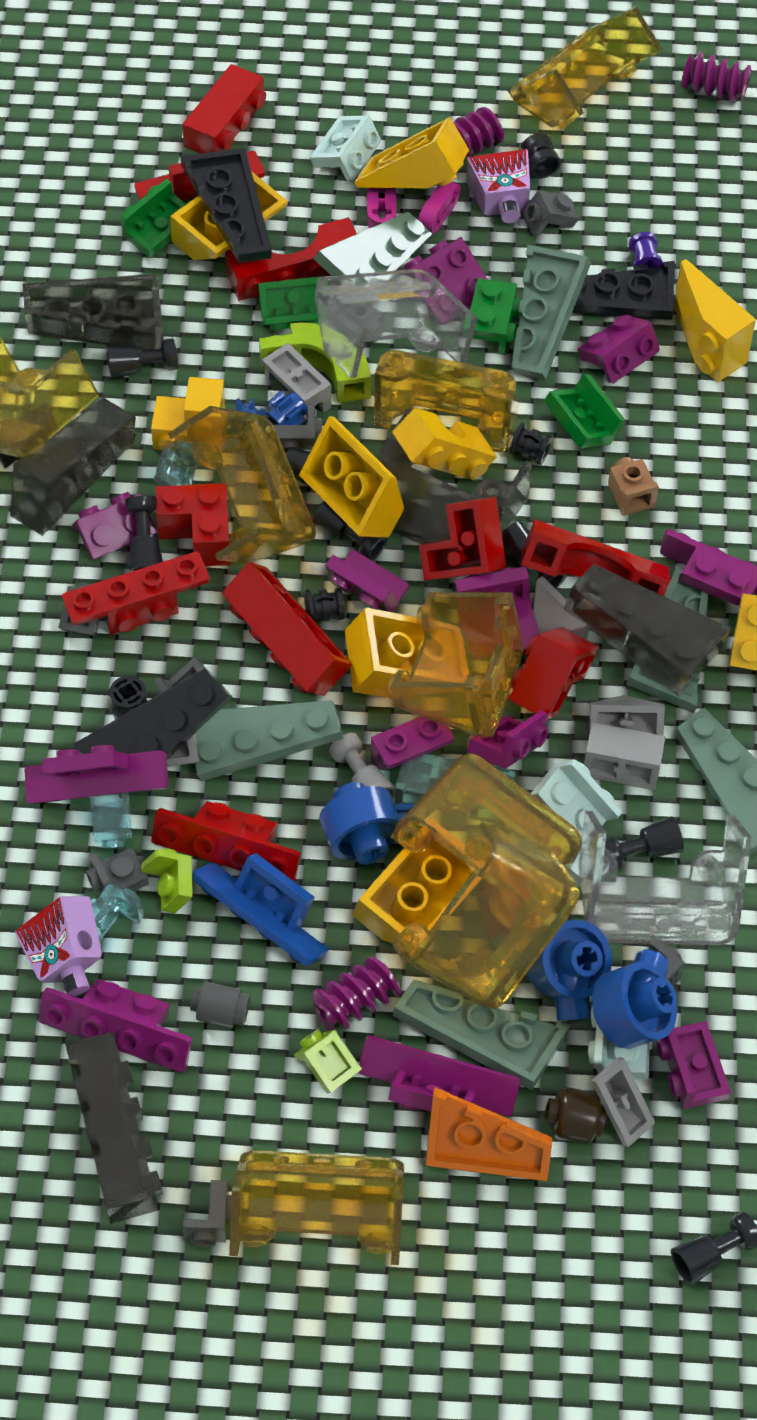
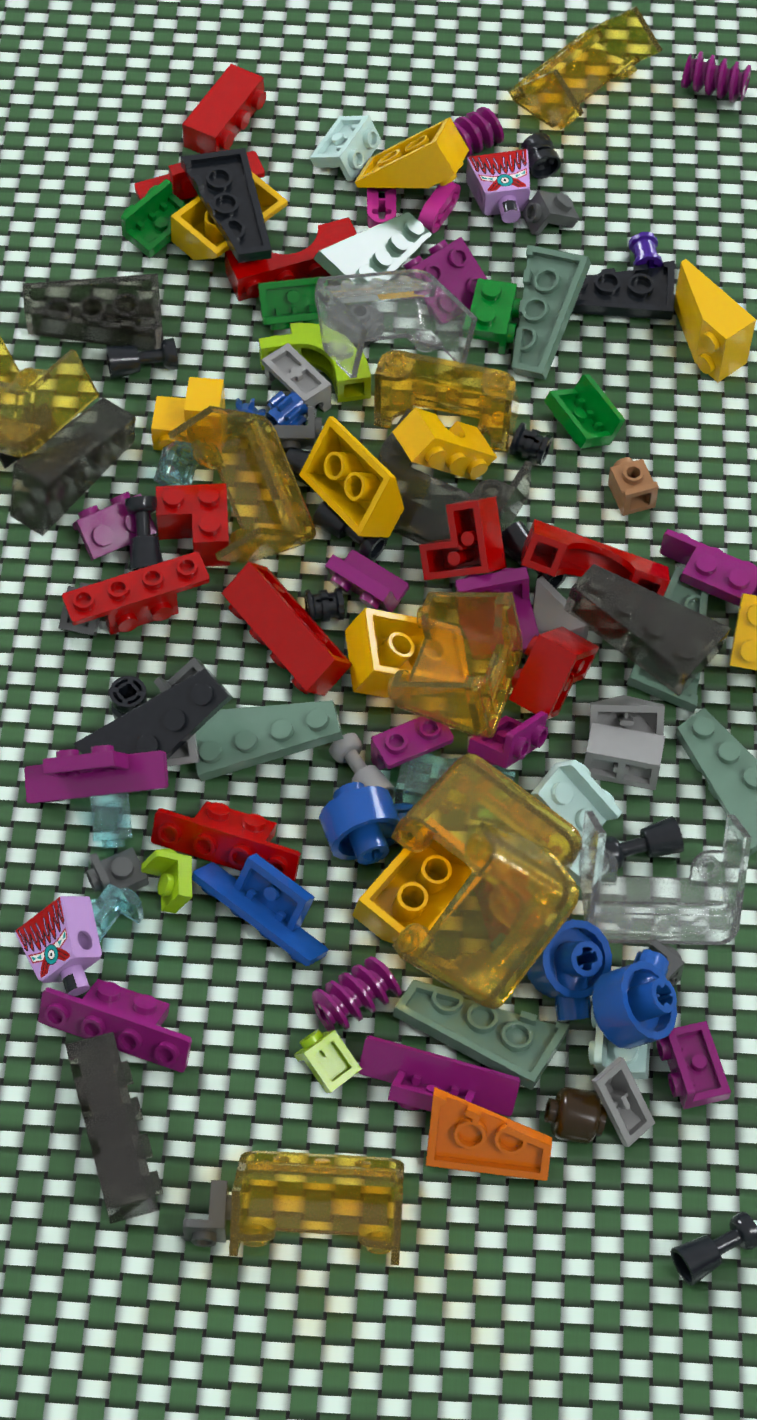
(220, 1004): dark grey brick -> none
(621, 346): magenta bracket -> none

